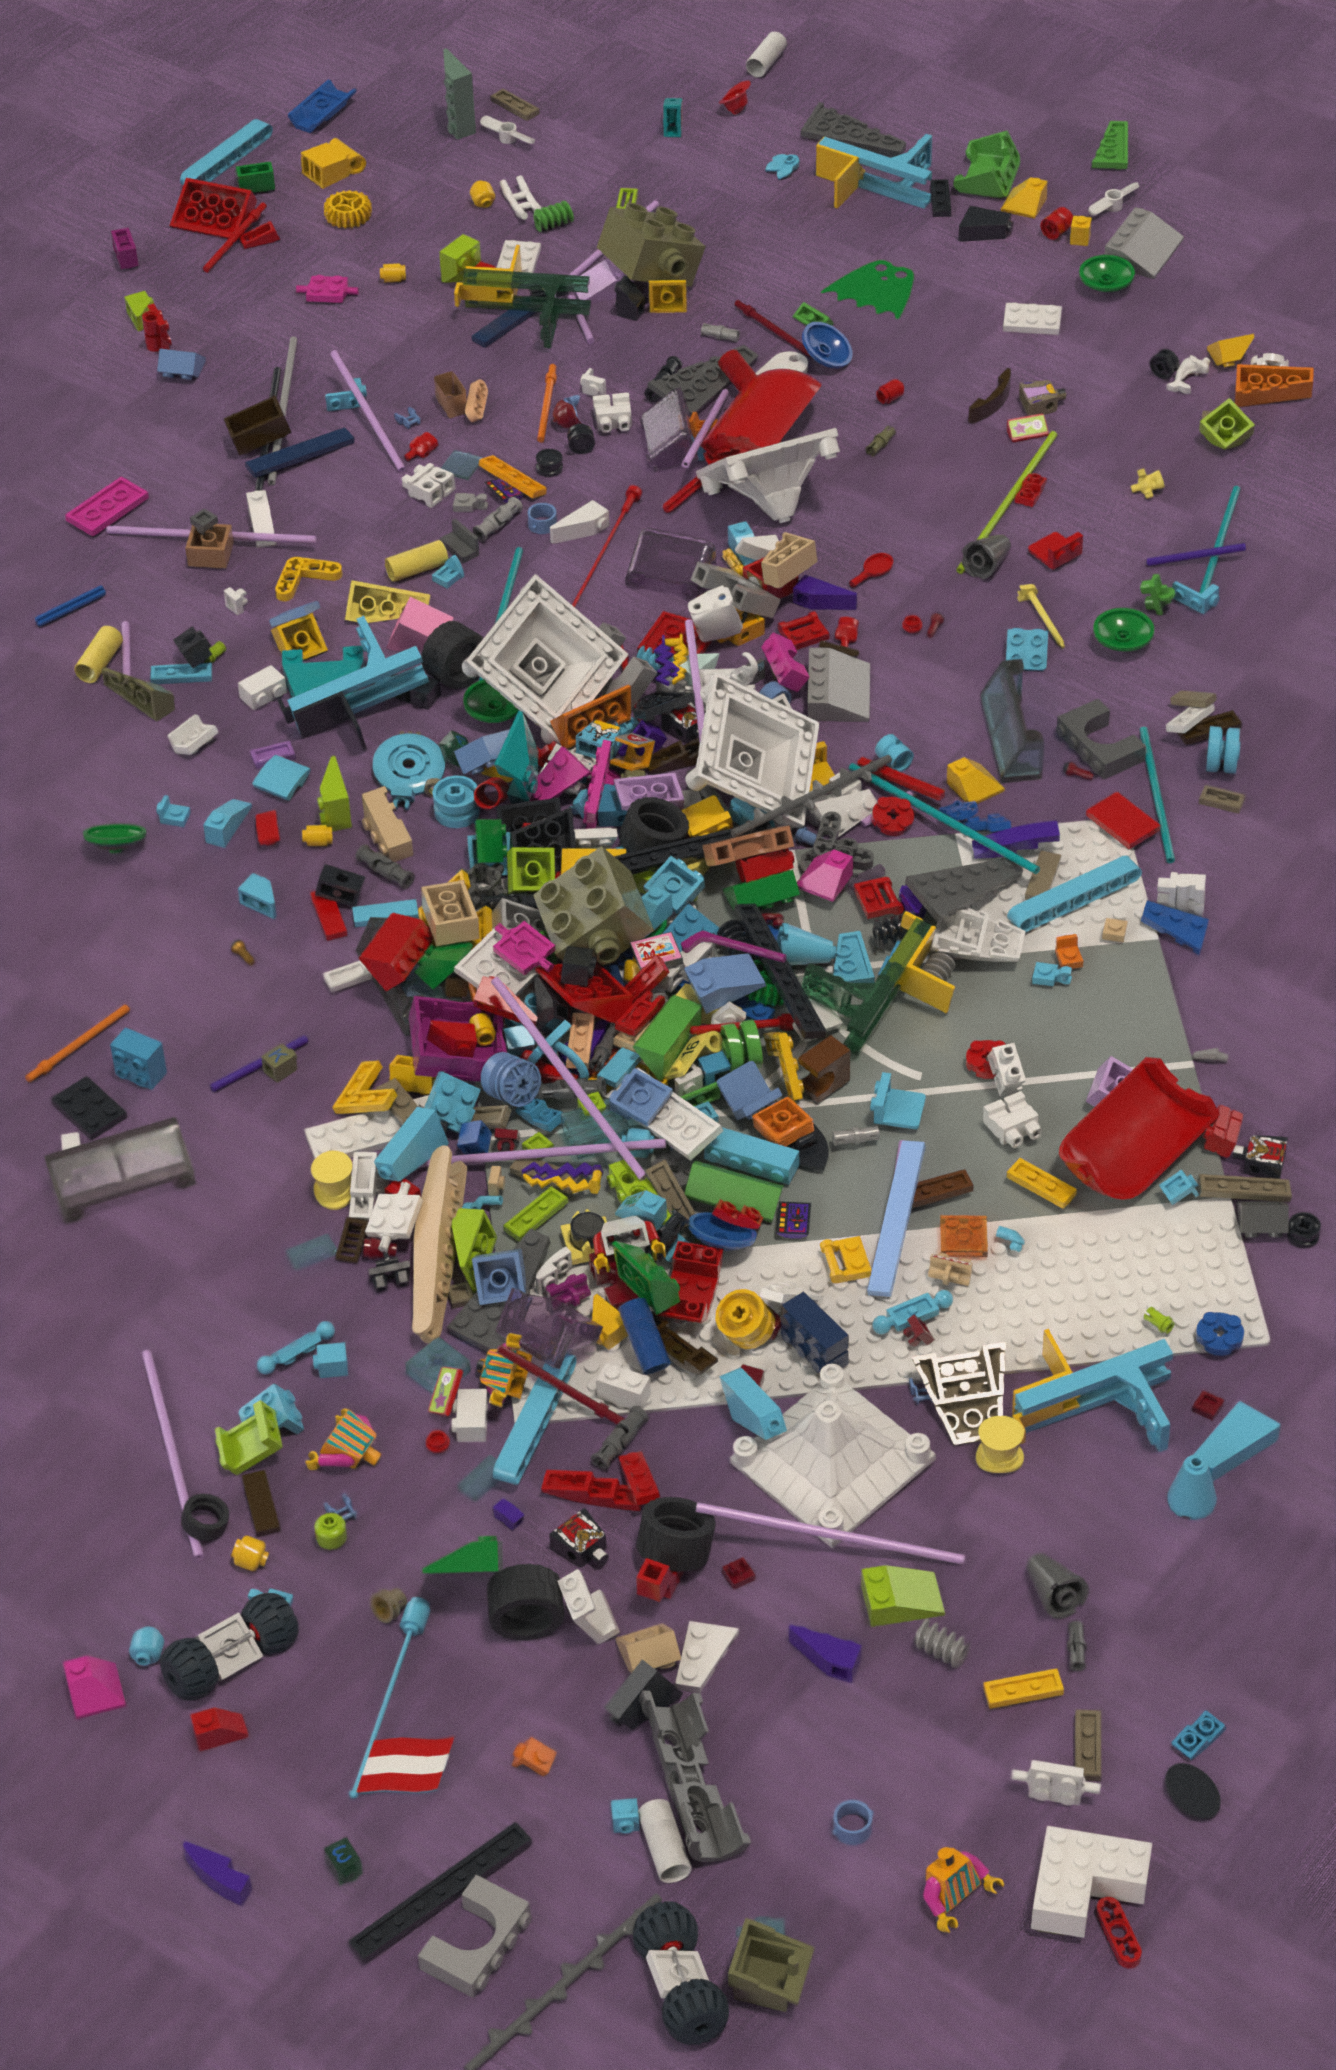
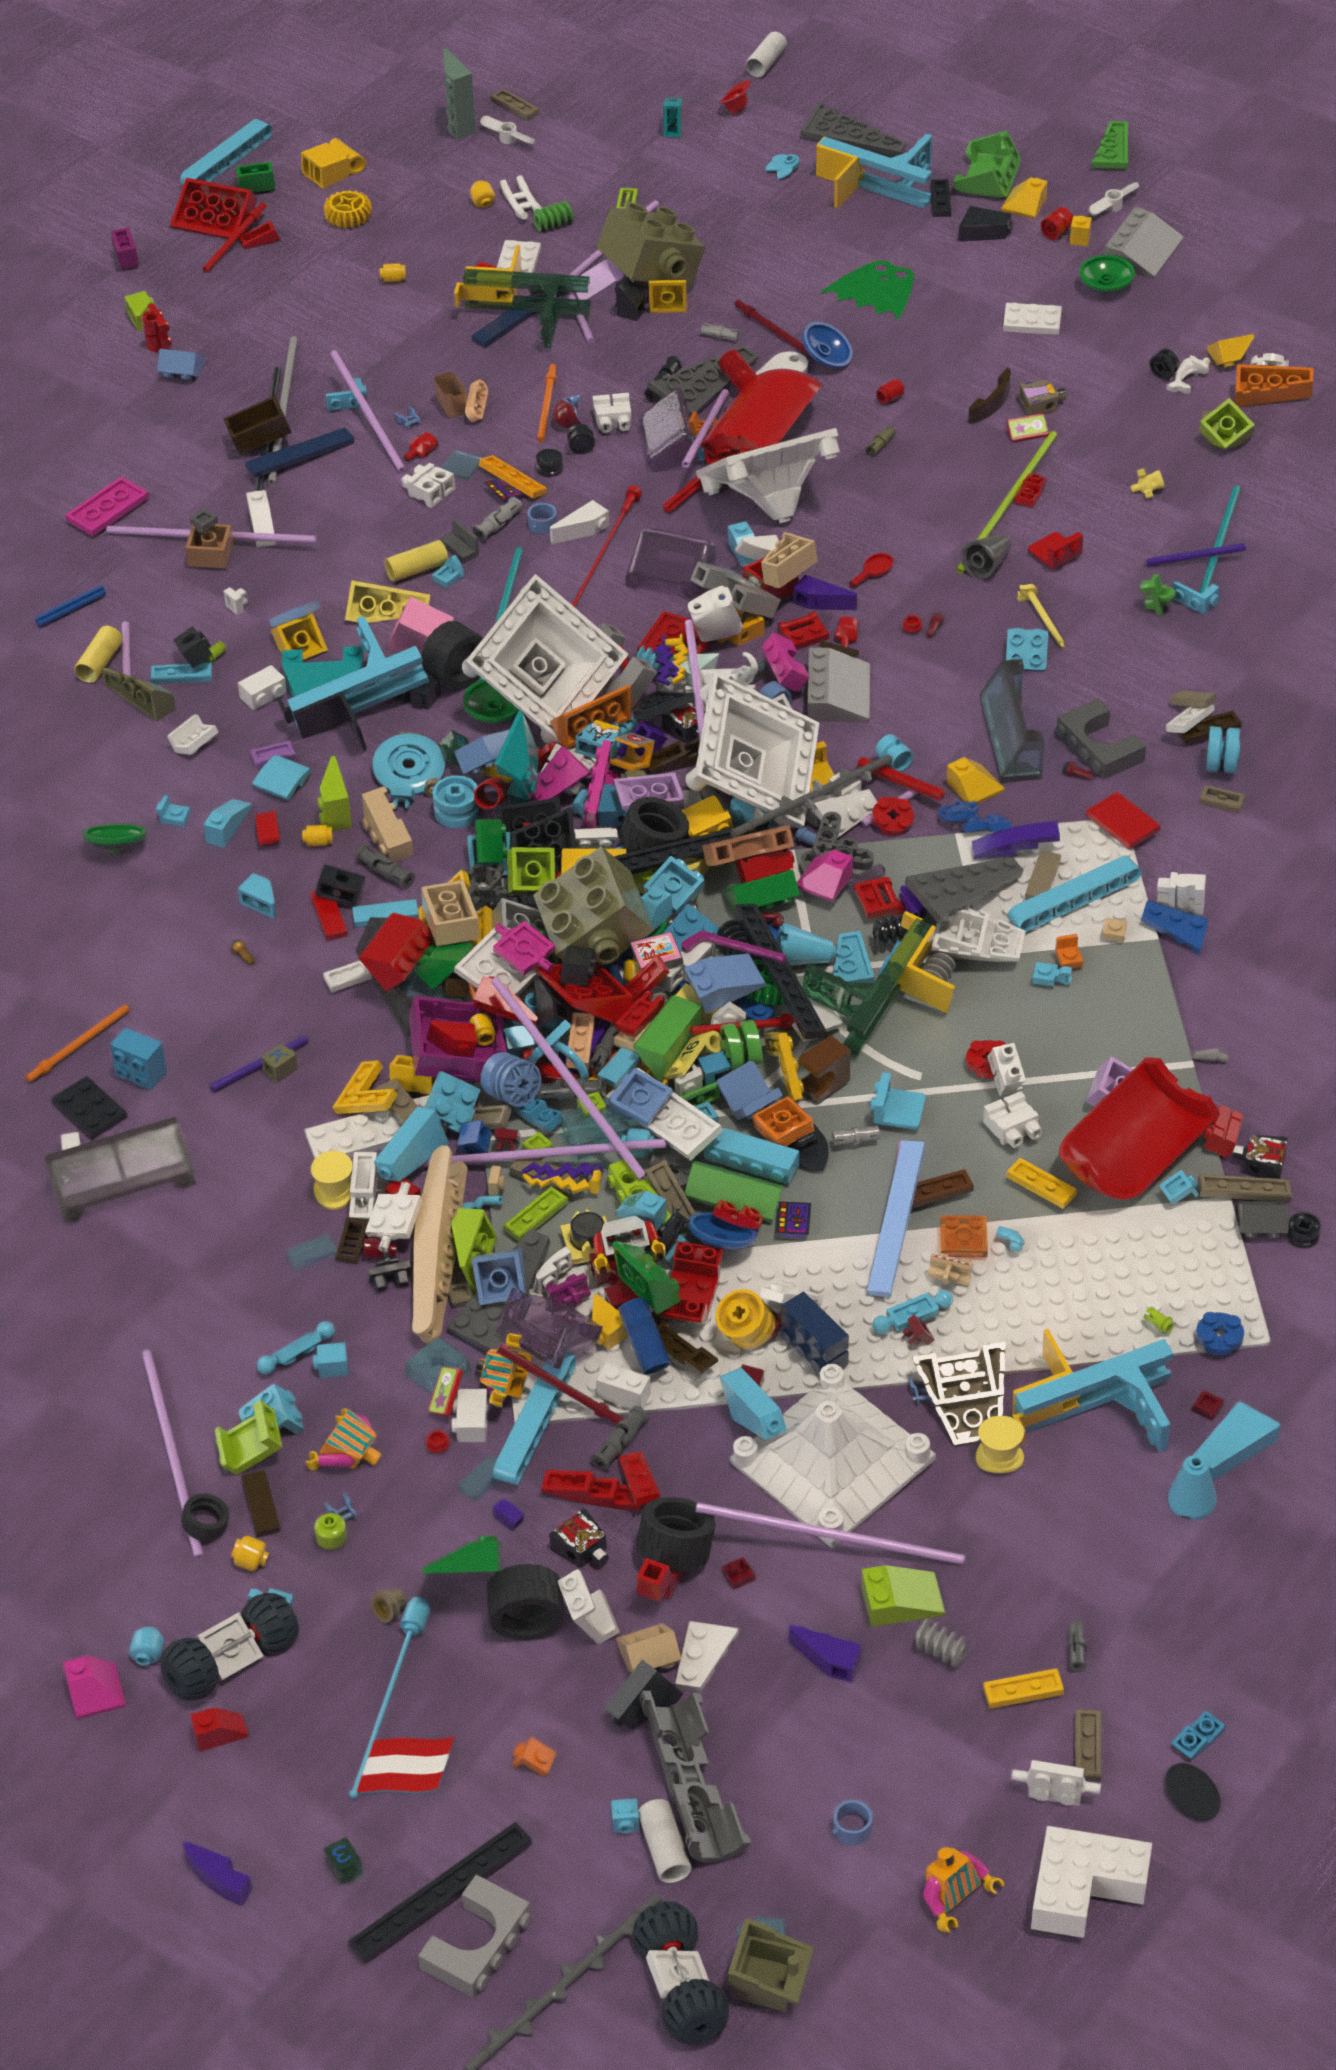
(302, 566): yellow beam -> none
(319, 107): blue piece -> none
(327, 289): dark pink plate -> none
(456, 256): lime slope -> none
(467, 502): light grey plate -> none
(592, 385): white bracket -> none
(732, 560): yellow axle -> none
(808, 314): bright green slope -> none
(853, 1258): yellow plate -> none
(951, 822): teal piece -> none
(1056, 1586): dark grey cone -> none
(1120, 1921): red beam -> none
(1123, 629): green dish -> none
(1157, 796): teal piece -> none

